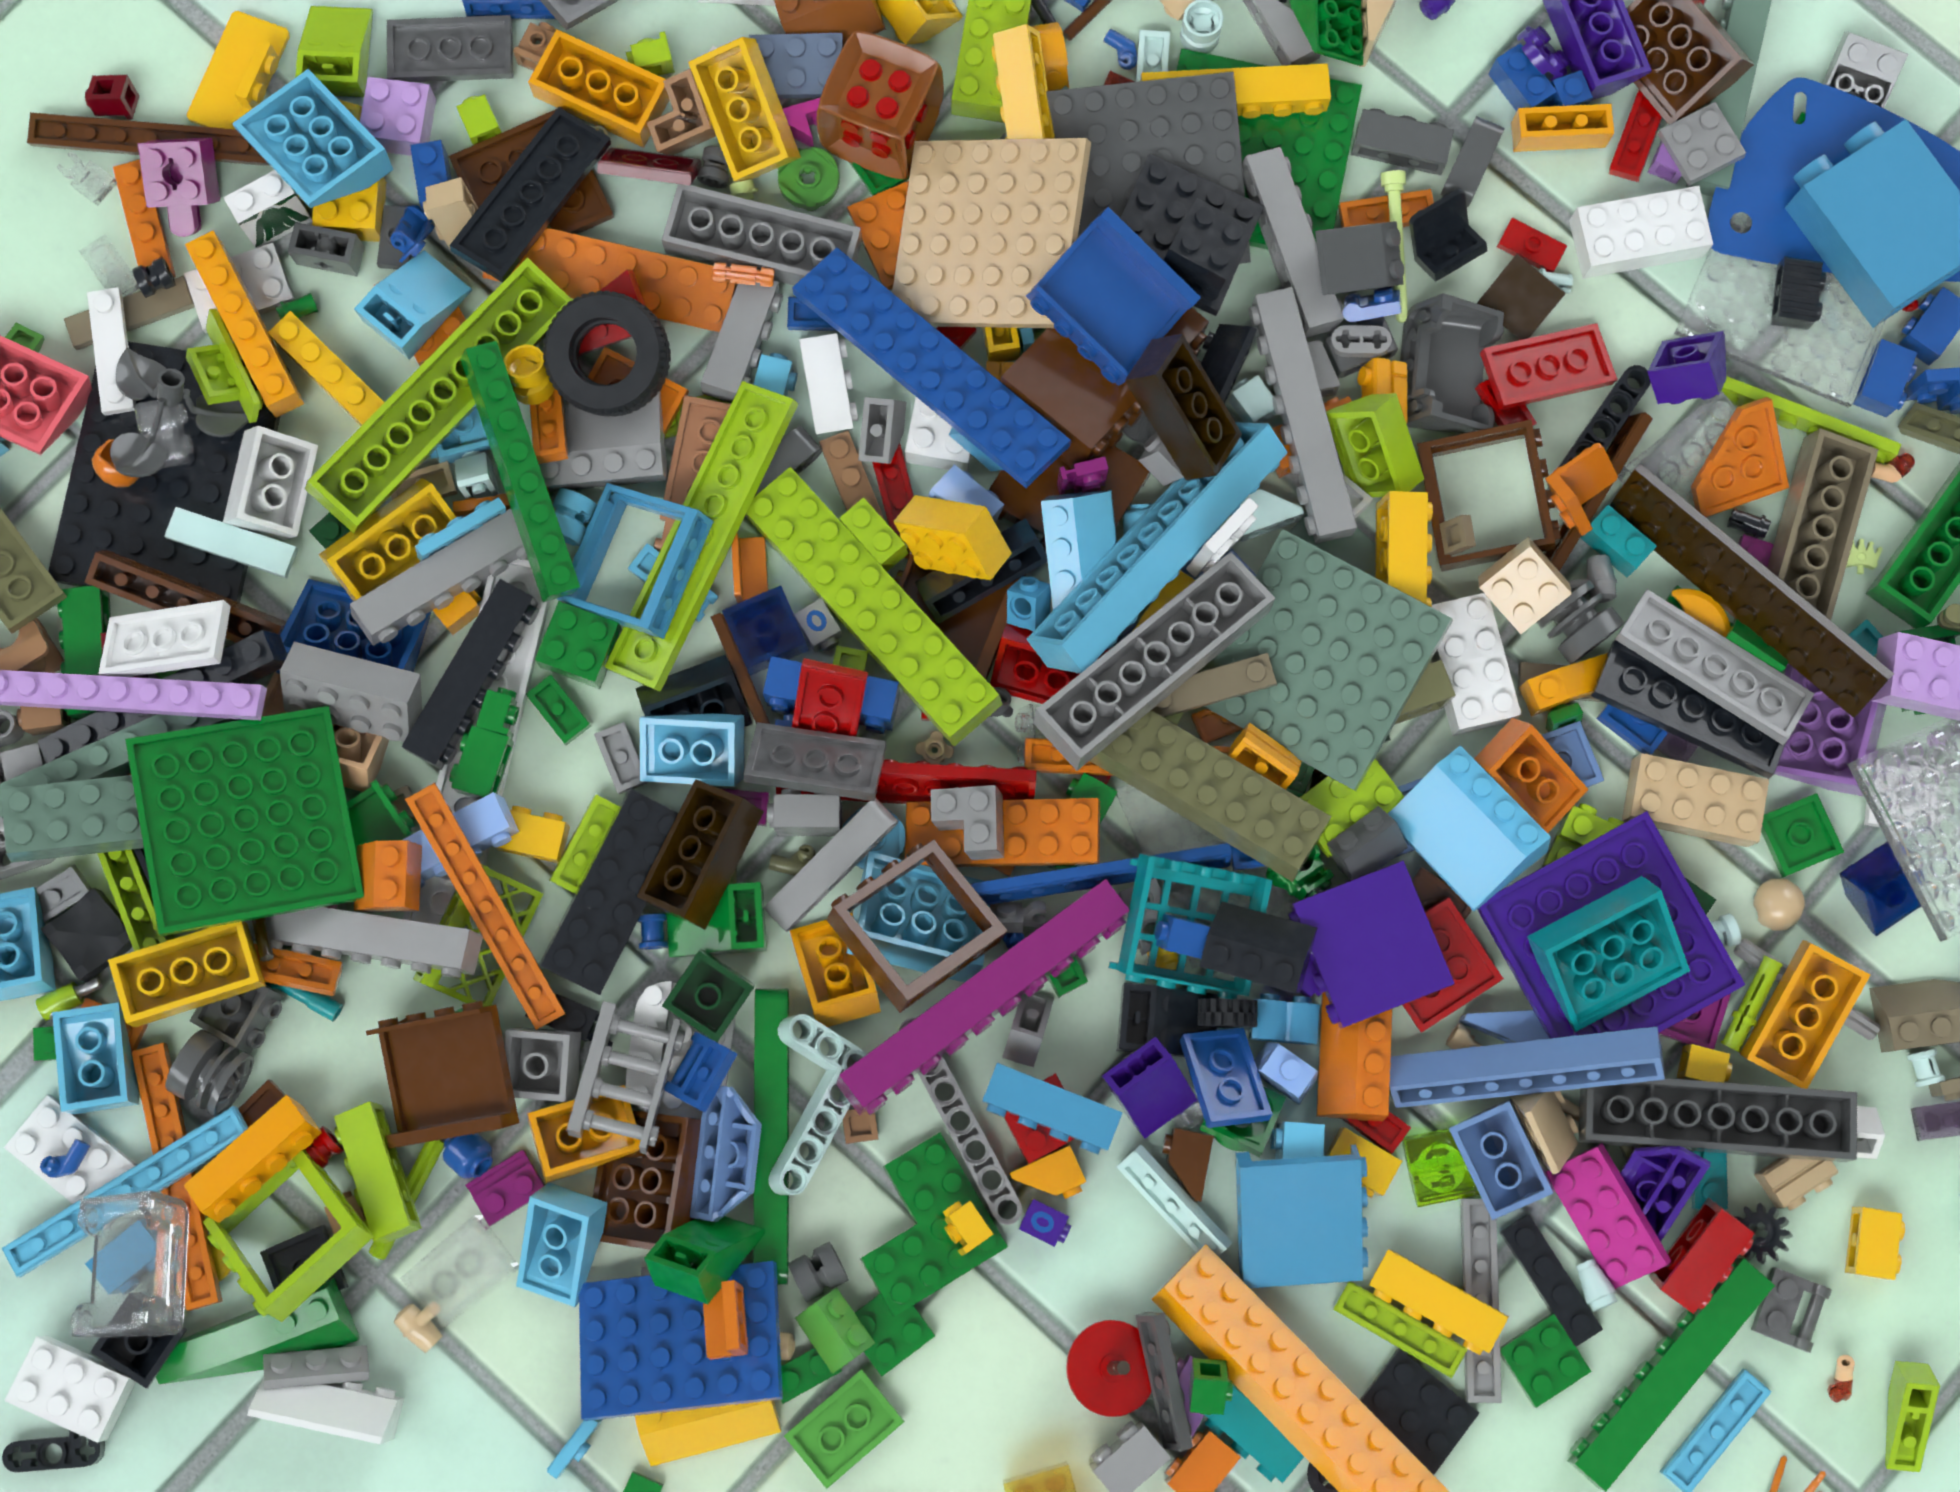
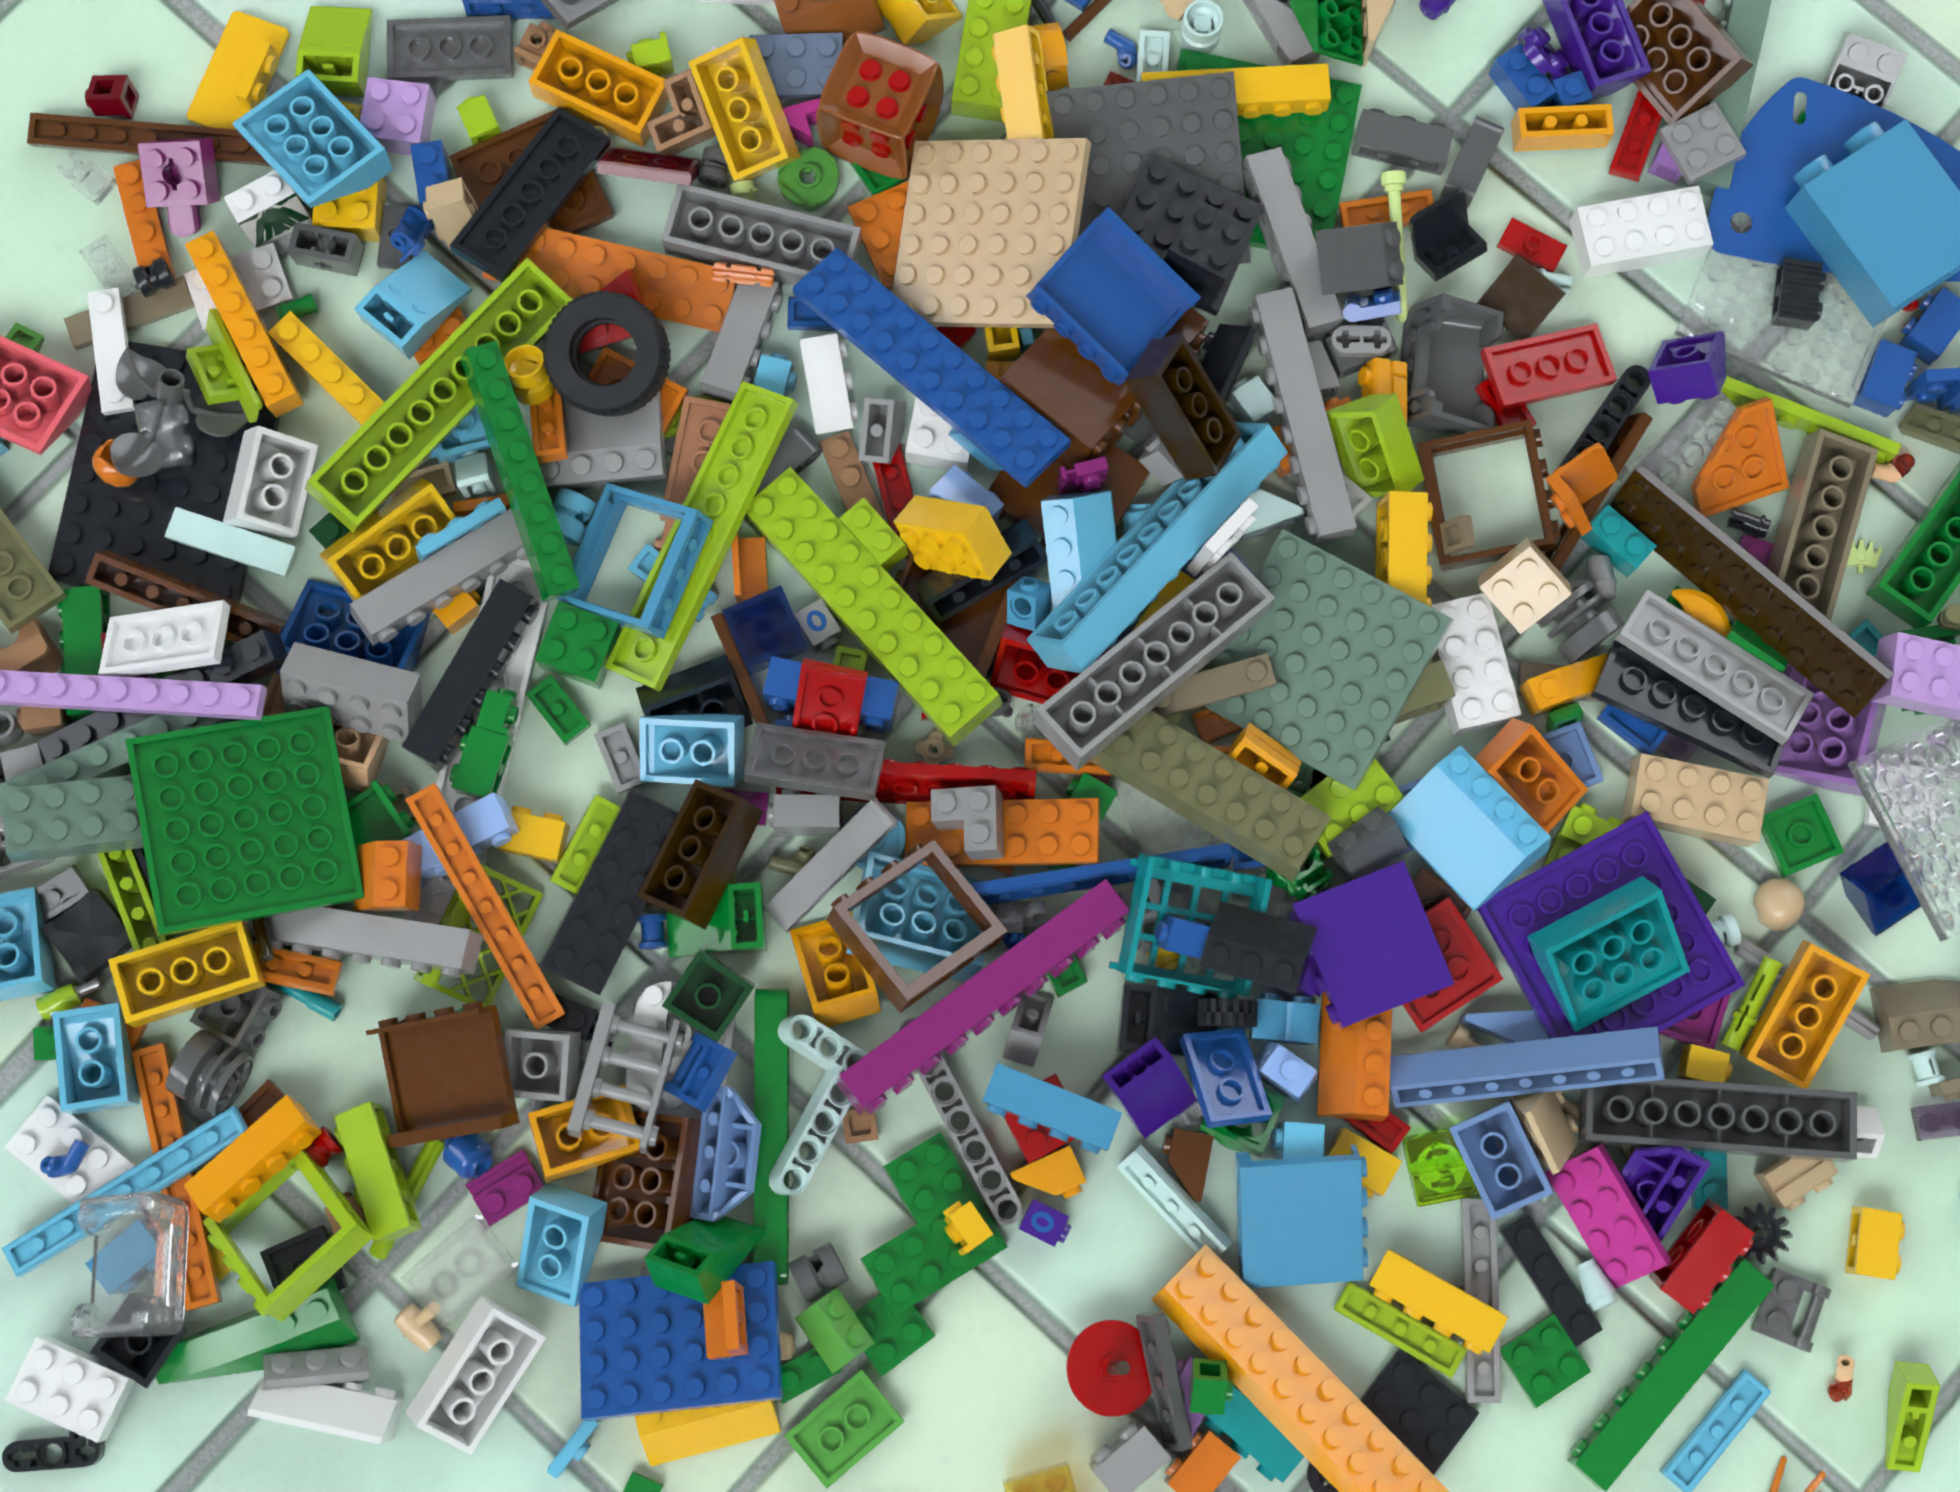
(475, 1375): none -> white brick

